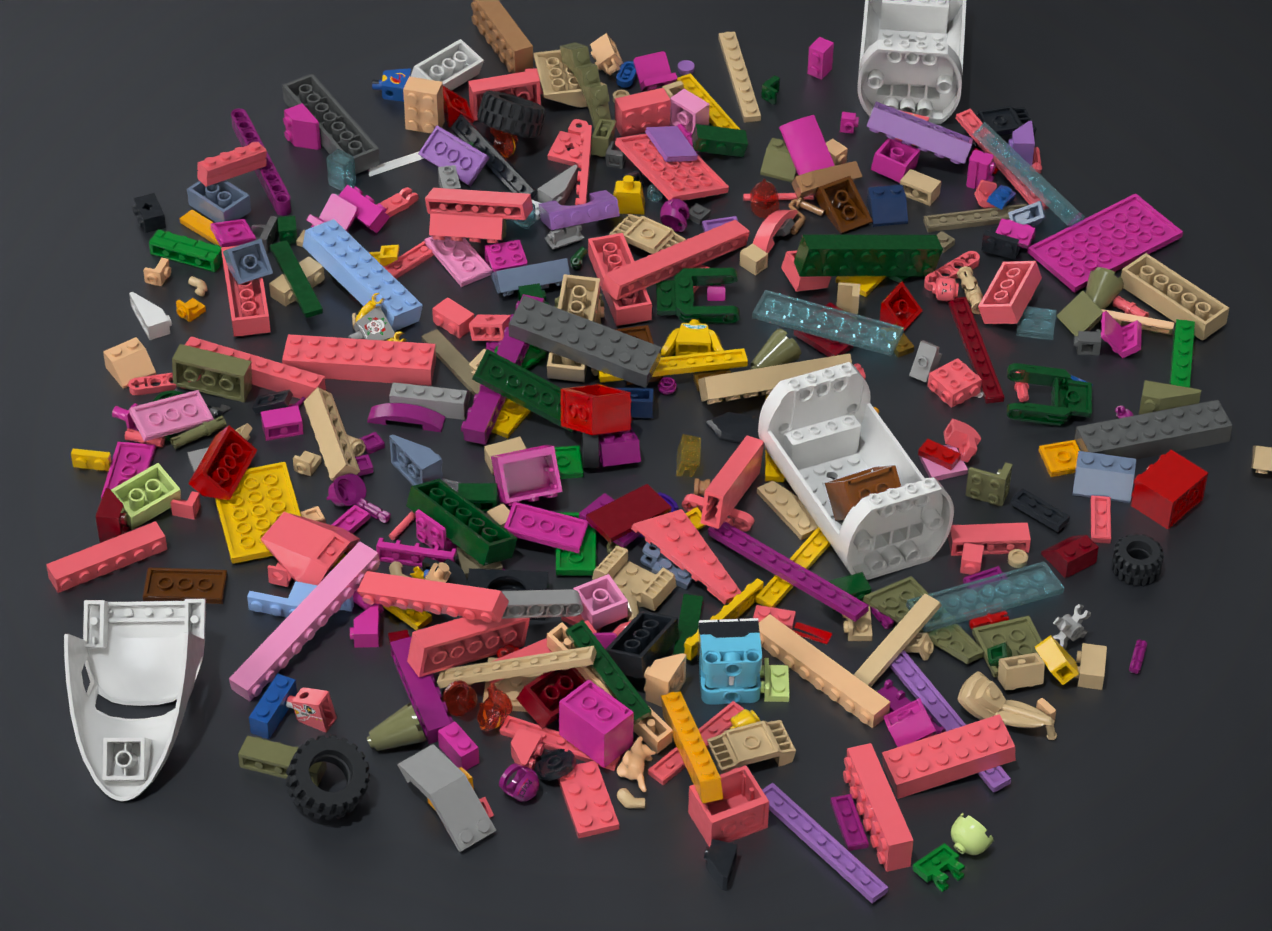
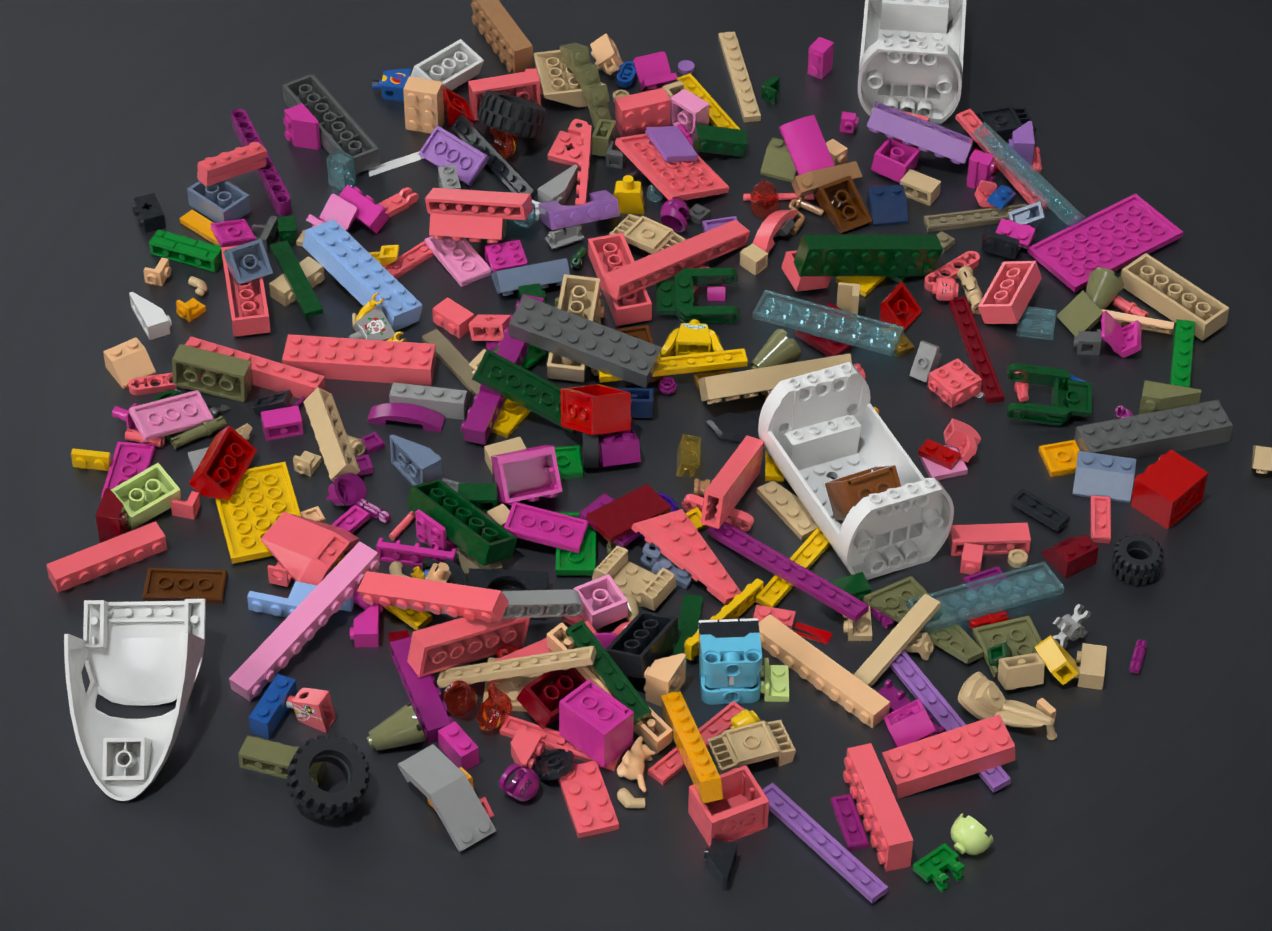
(989, 486): olive bracket -> none

